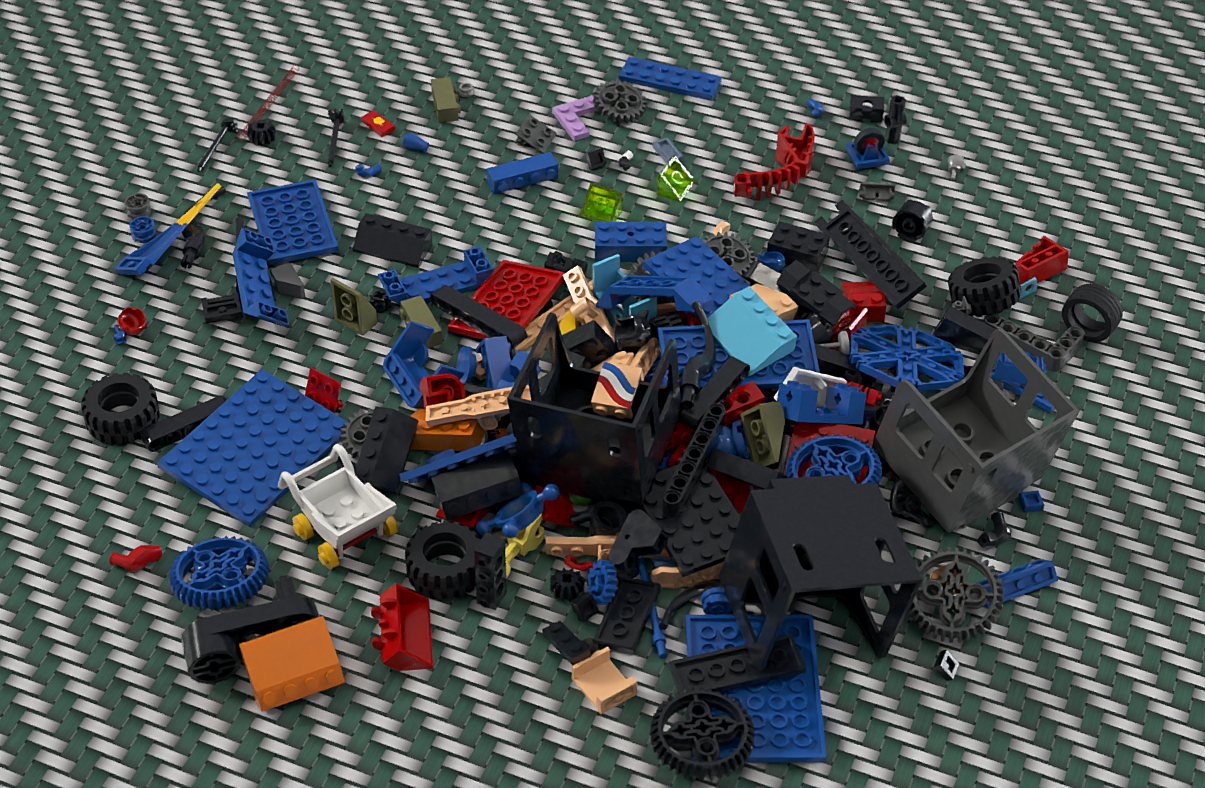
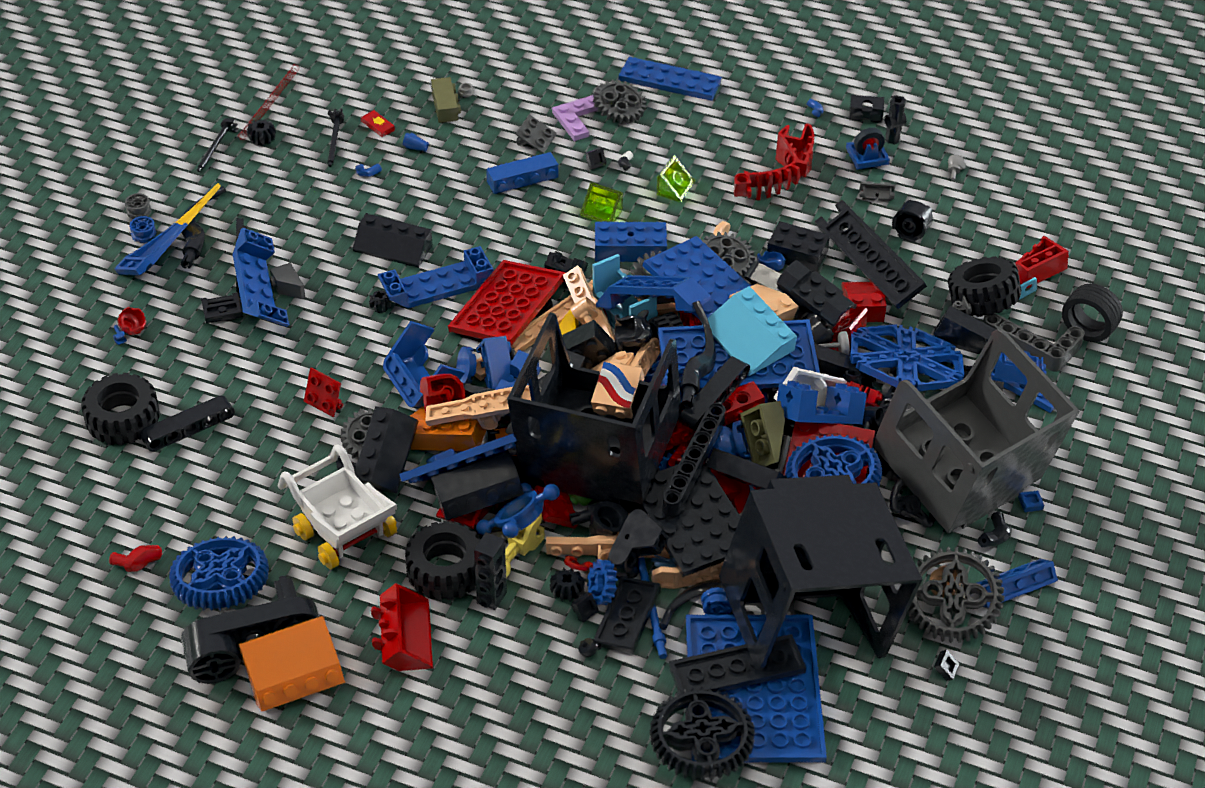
(249, 443): blue plate -> none
(294, 221): blue plate -> none
(352, 308): olive slope -> none
(417, 311): olive brick -> none
(477, 315): black beam -> none
(566, 642): black plate -> none
(603, 681): light nougat panel -> none
(666, 150): sand blue tile -> none

